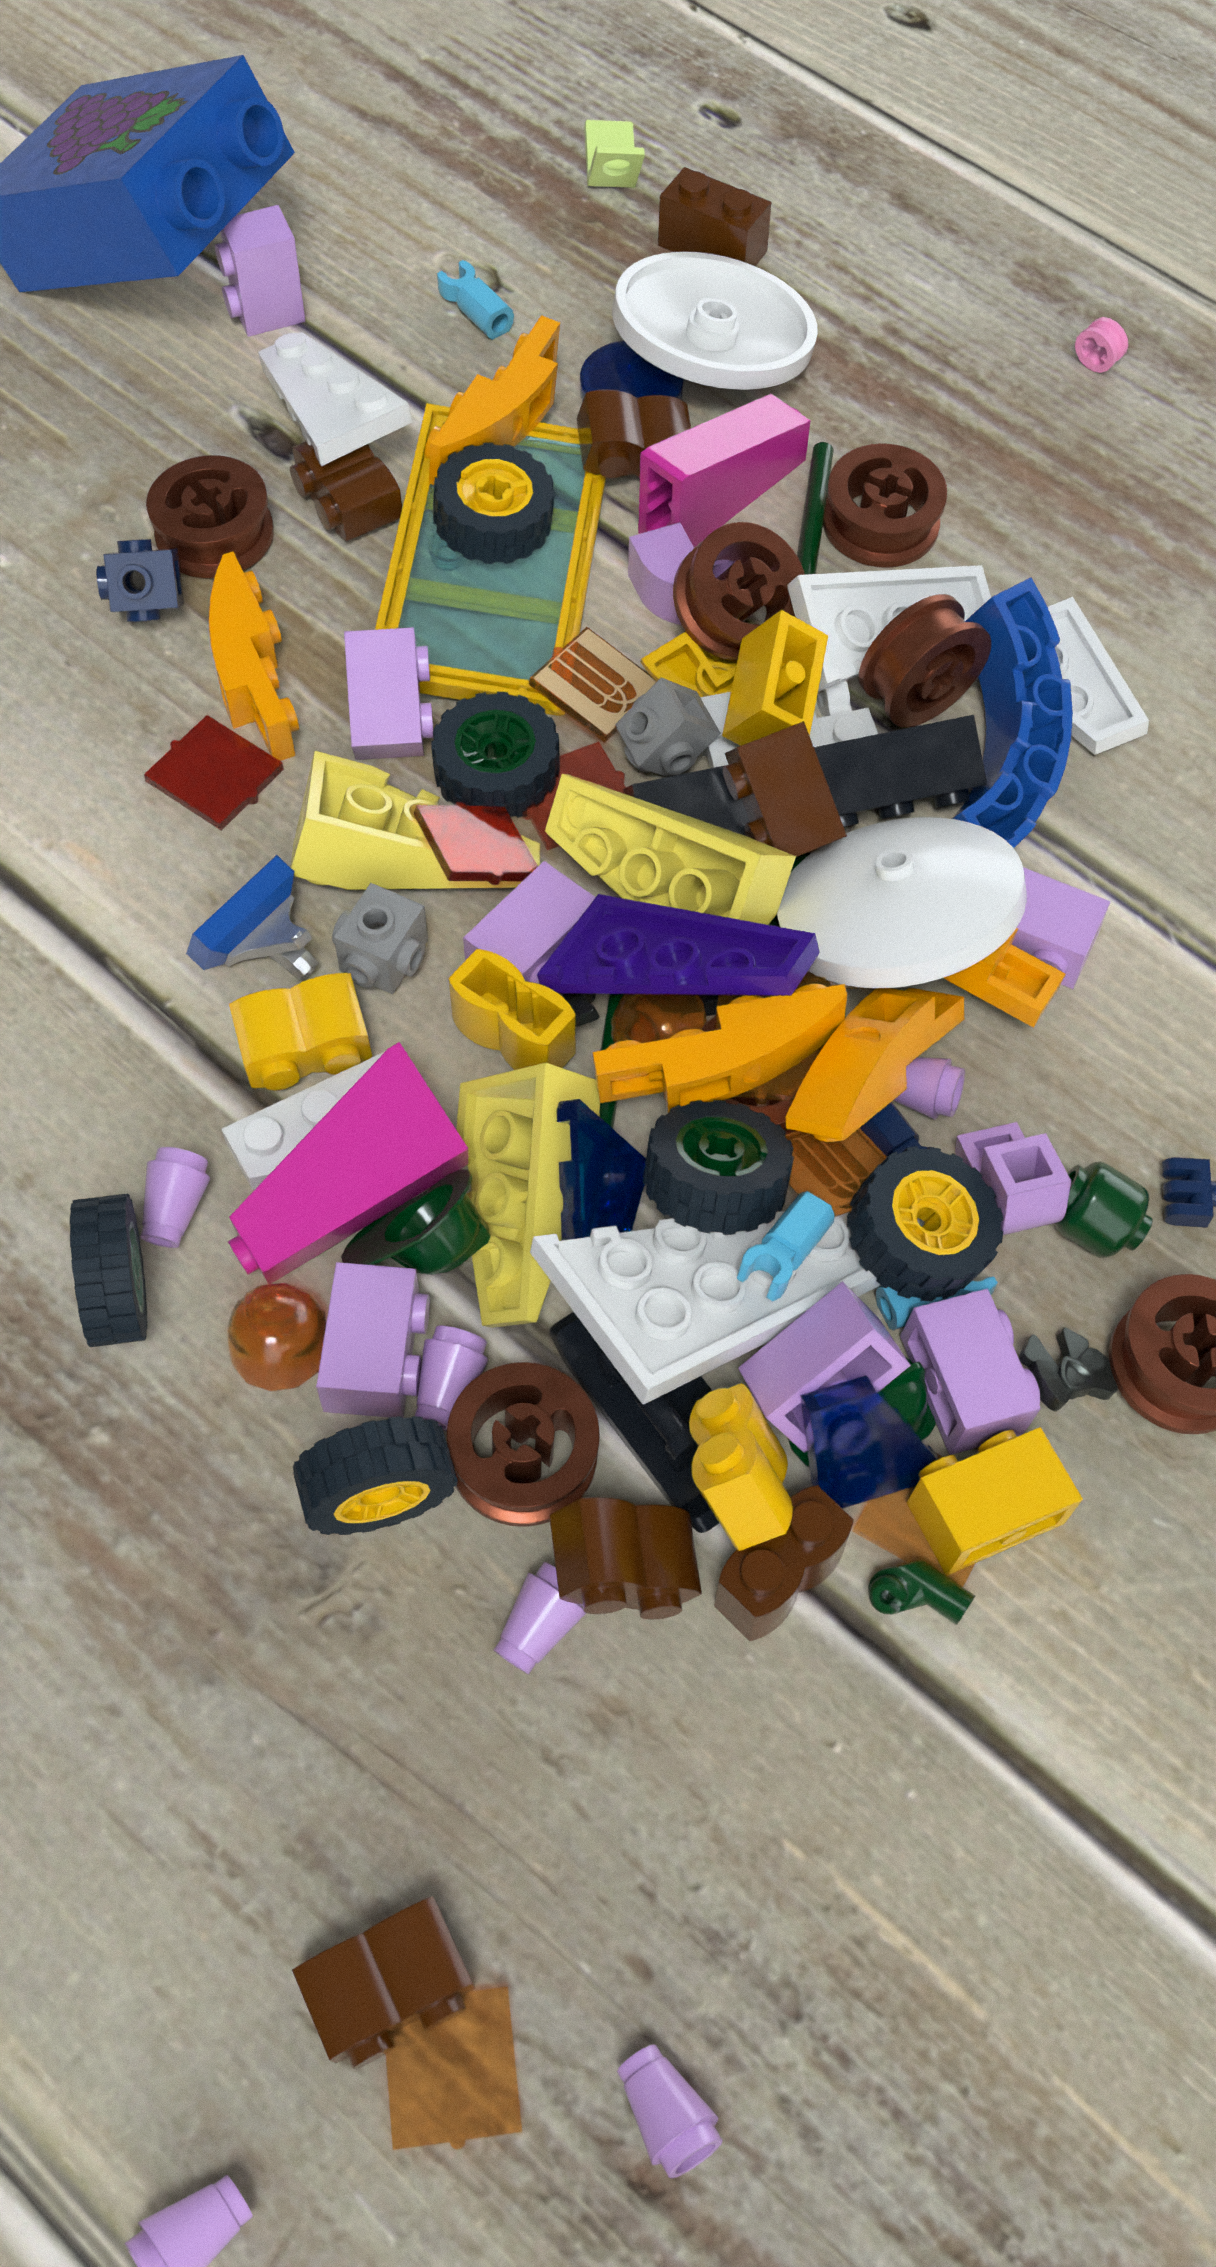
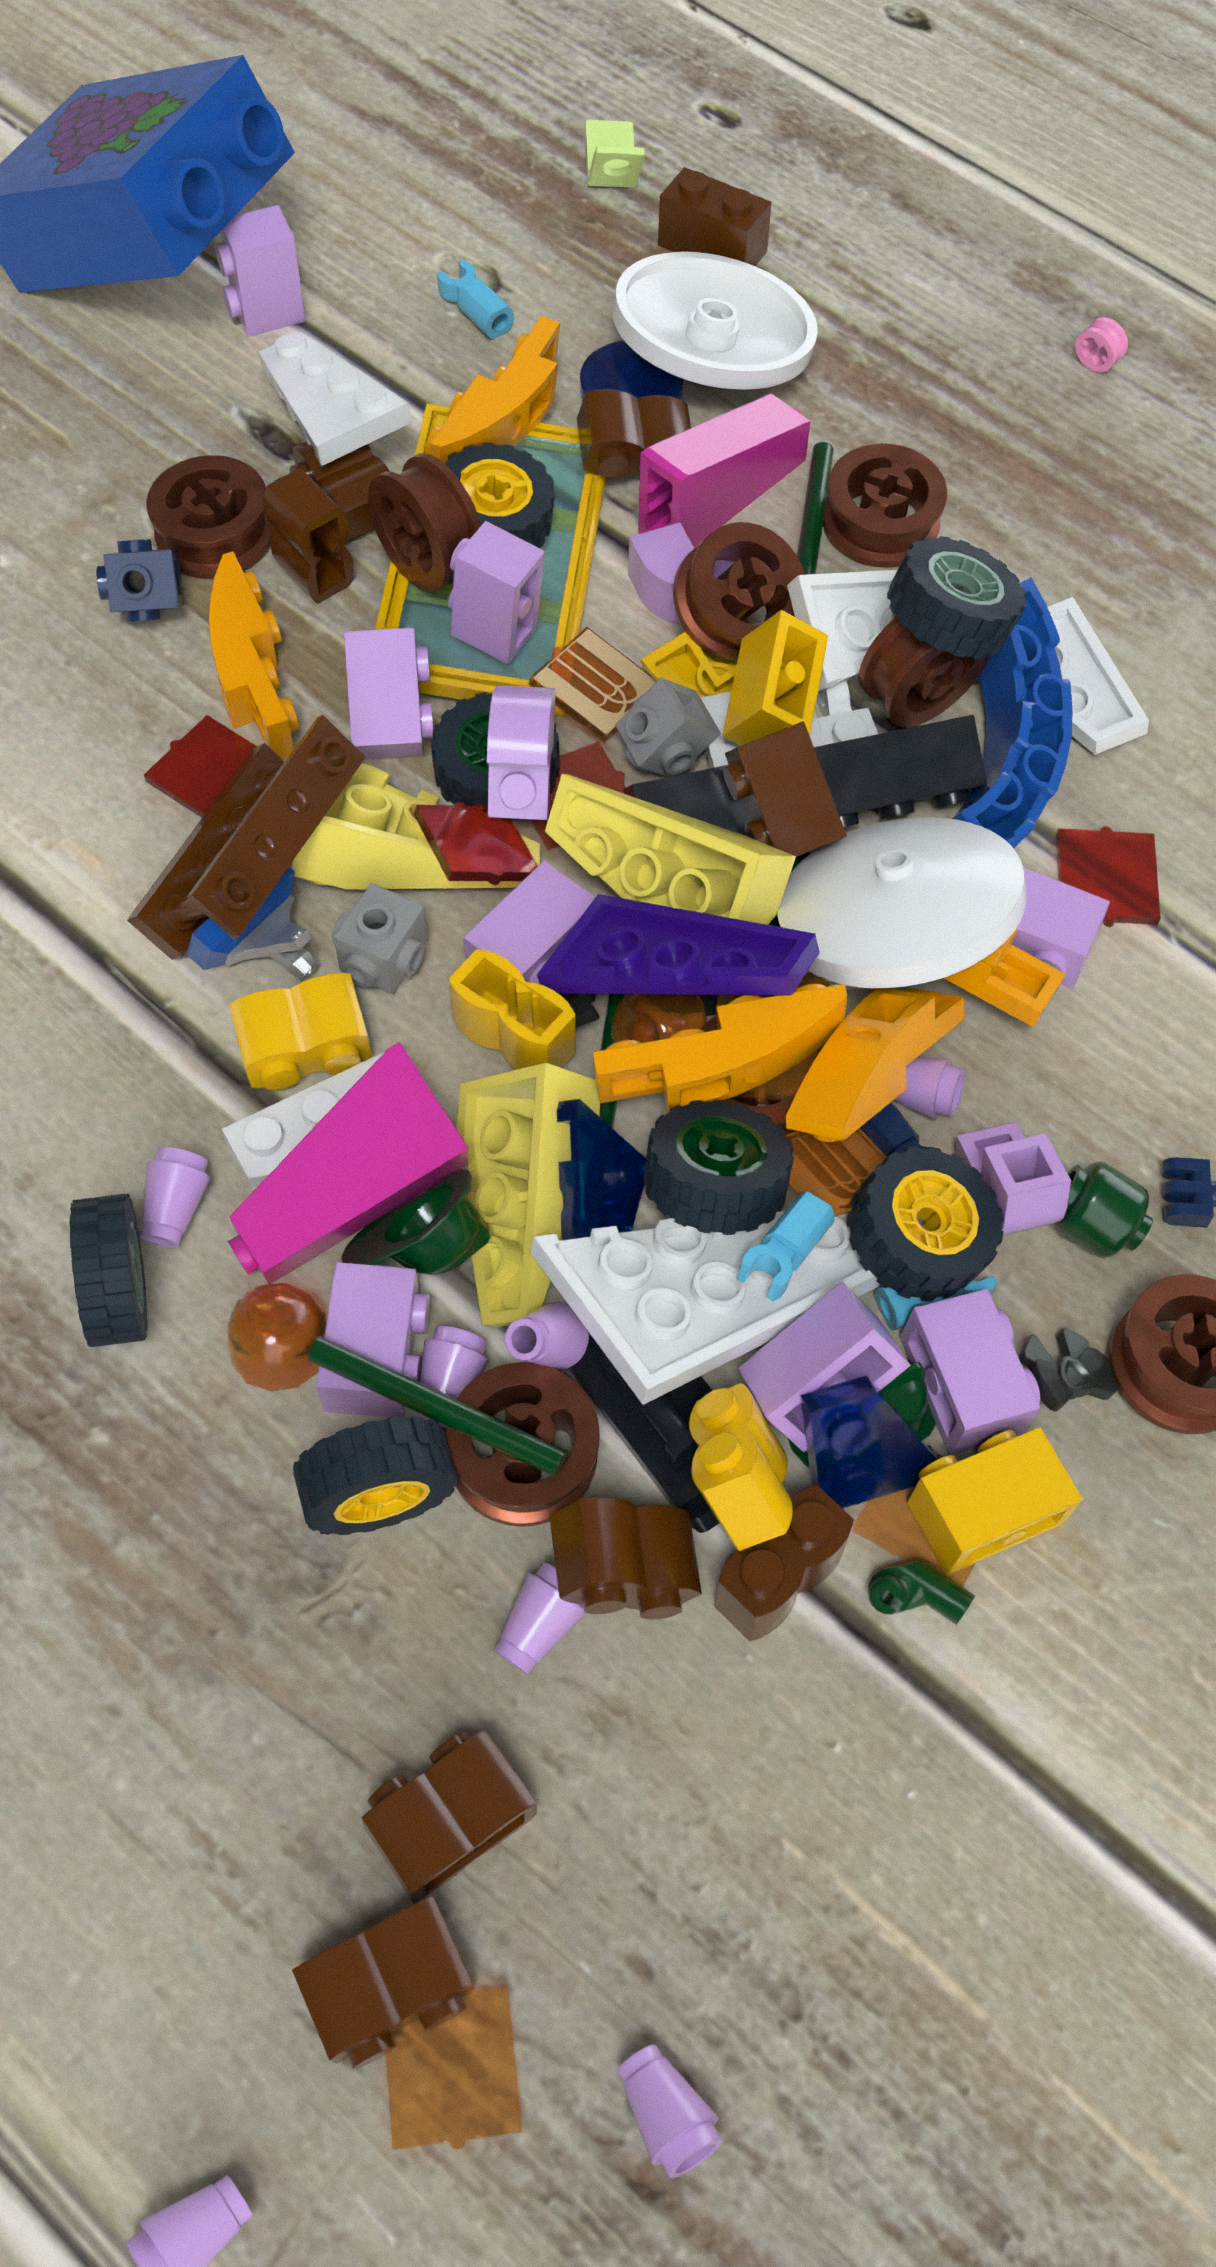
(247, 839): none -> reddish brown fence
(308, 535): none -> reddish brown brick
(422, 519): none -> copper wheel
(438, 1406): none -> dark green bar
(447, 1814): none -> reddish brown brick
(495, 591): none -> lavender brick
(520, 751): none -> lavender brick
(548, 1337): none -> lavender cone
(956, 597): none -> black wheel
(1114, 868): none -> clear red piece

